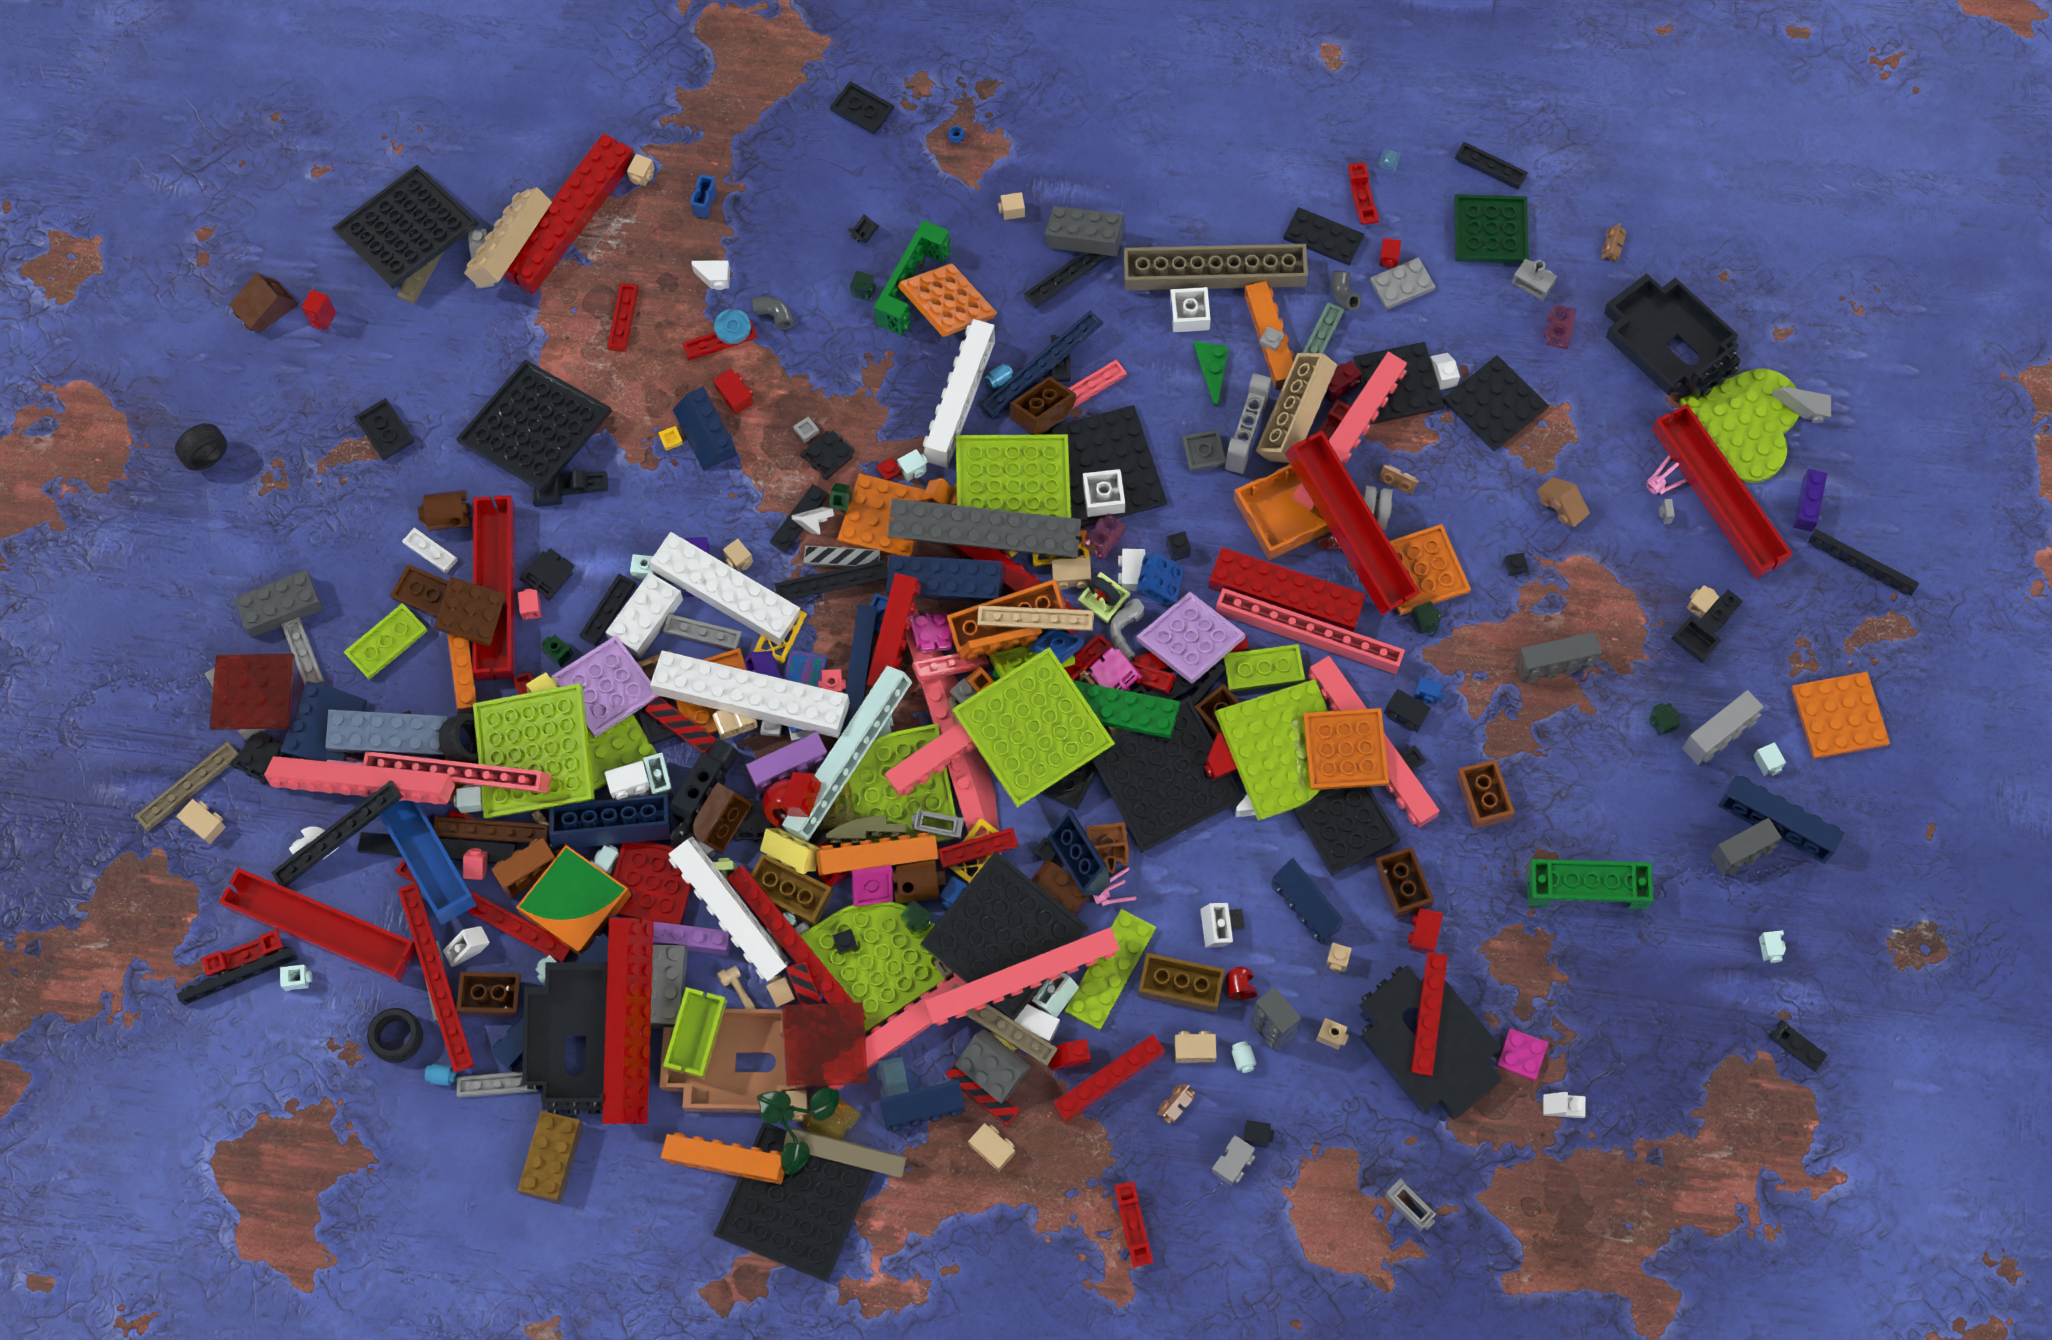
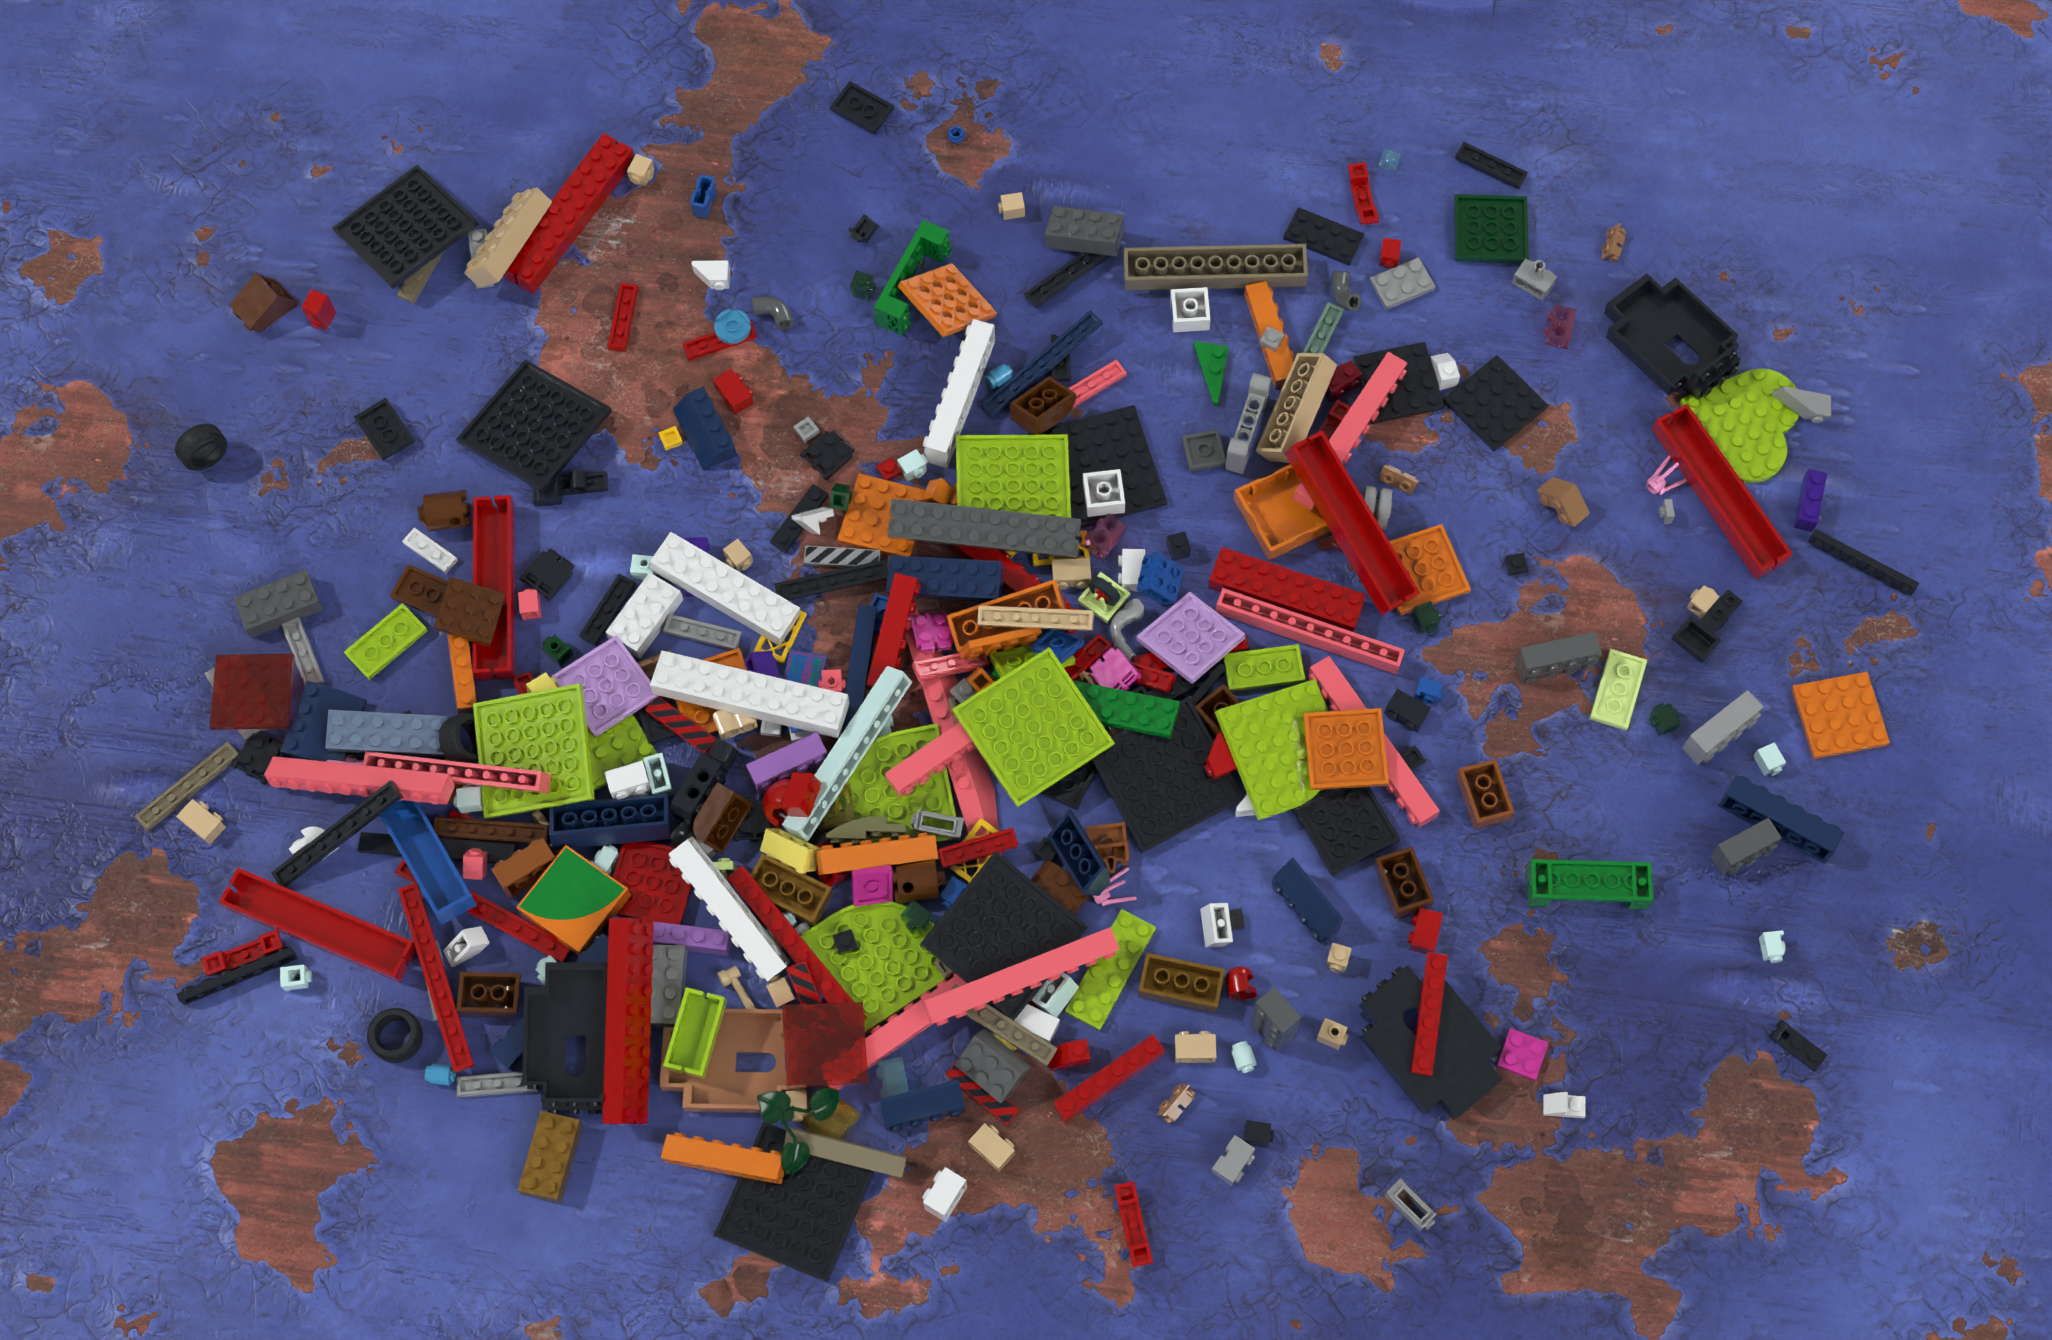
(944, 1194): none -> white brick
(1618, 689): none -> yellowish green tile

